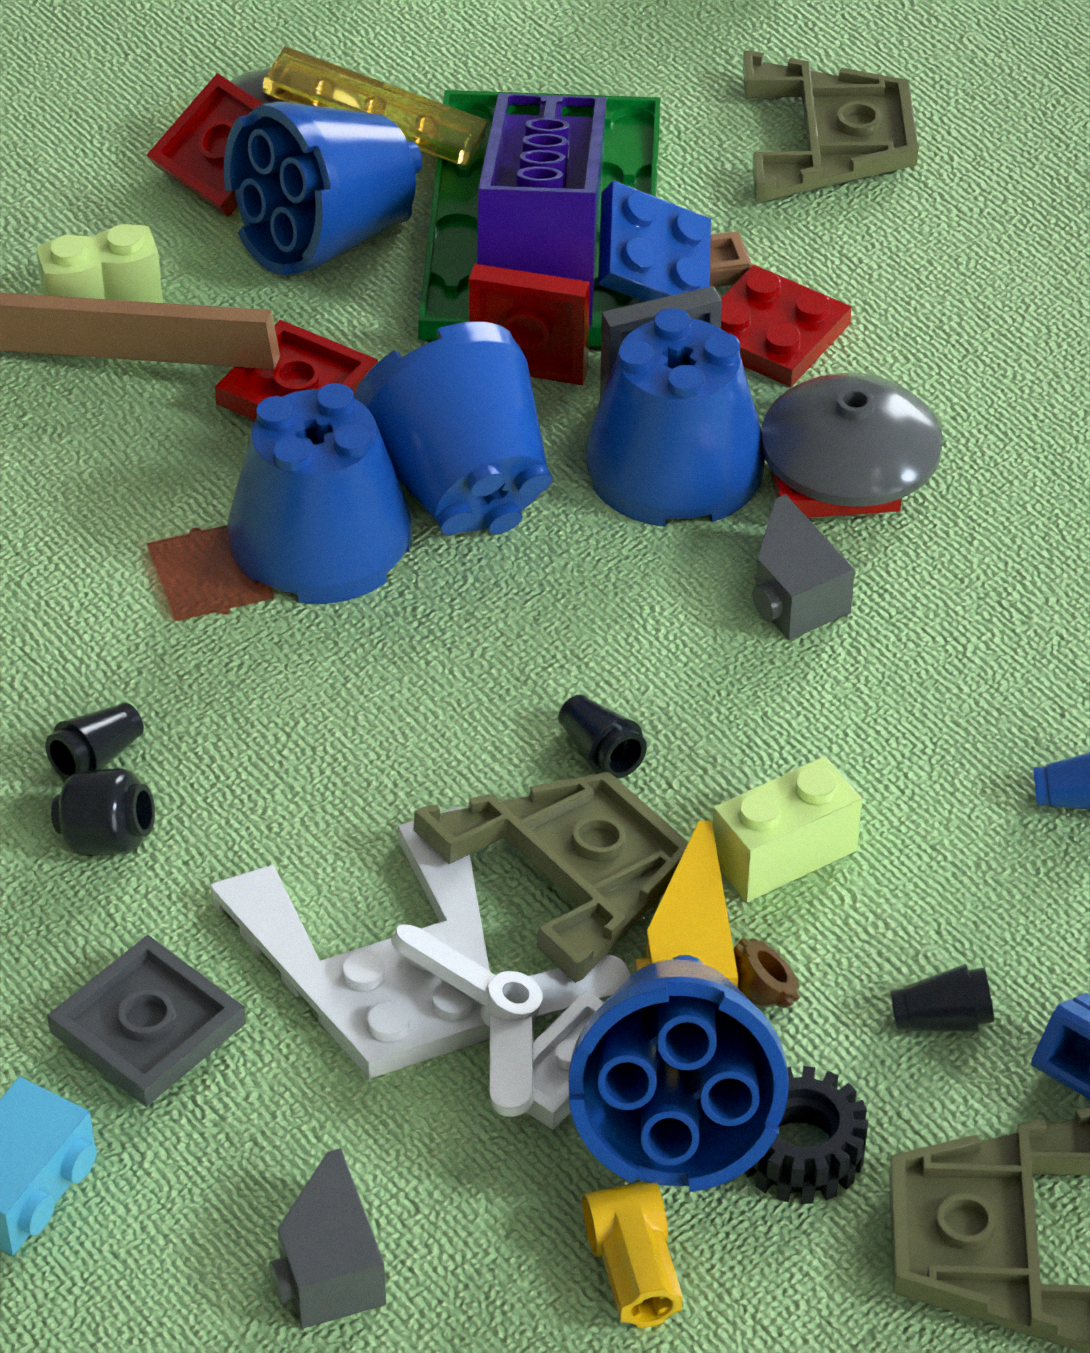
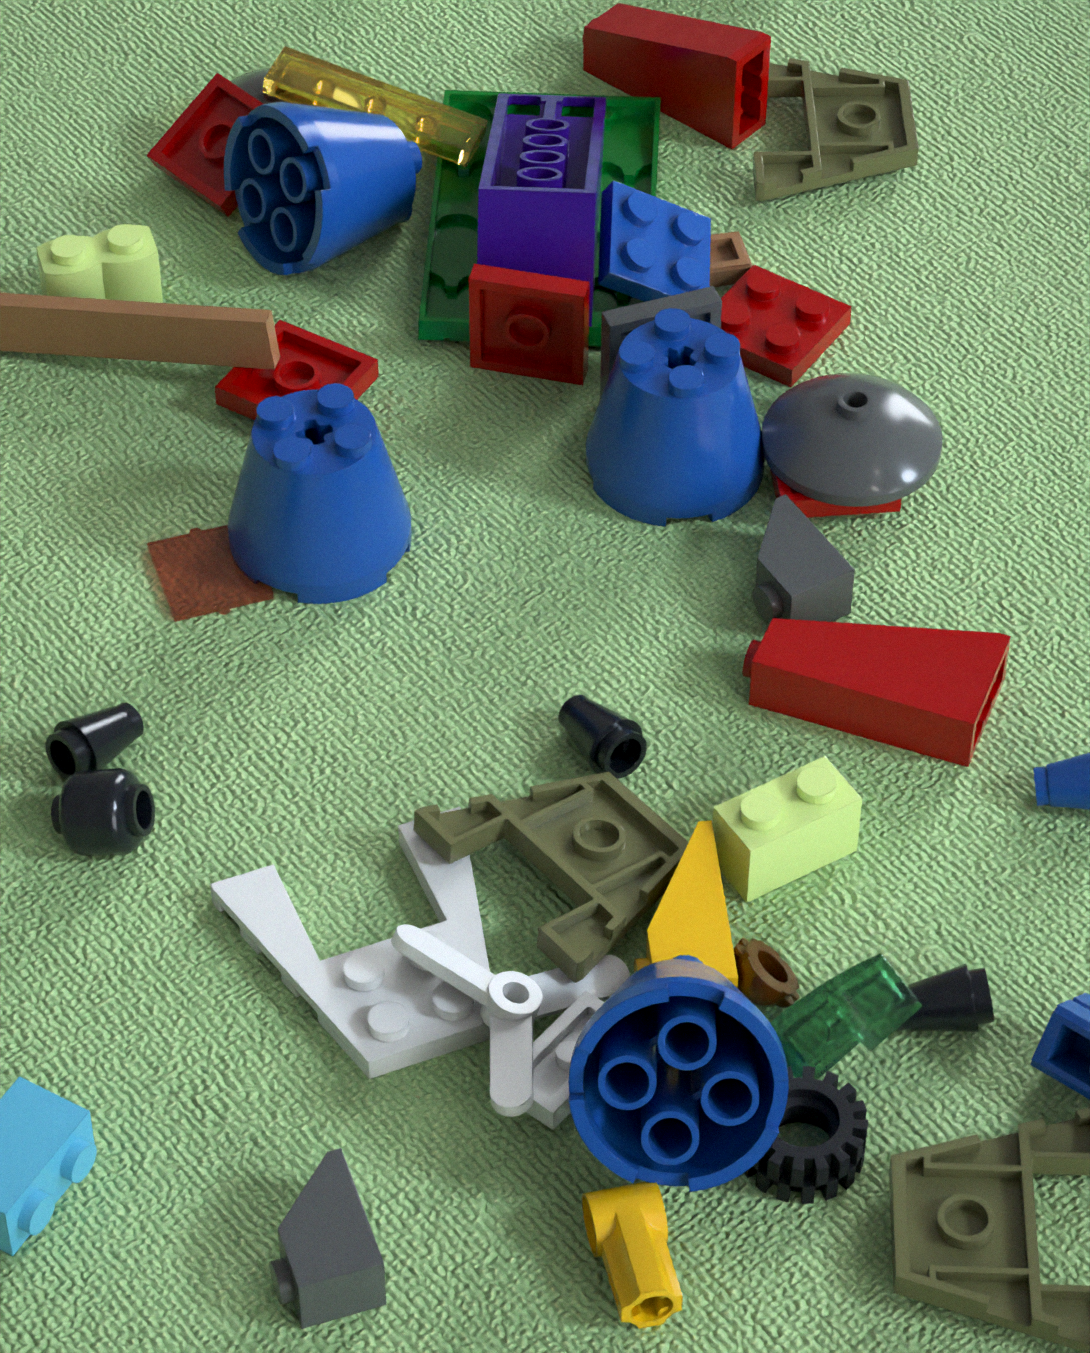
(146, 1020): dark grey plate -> none
(461, 426): blue cone -> none
(701, 69): none -> red slope
(847, 1010): none -> clear green slope
(882, 681): none -> red slope

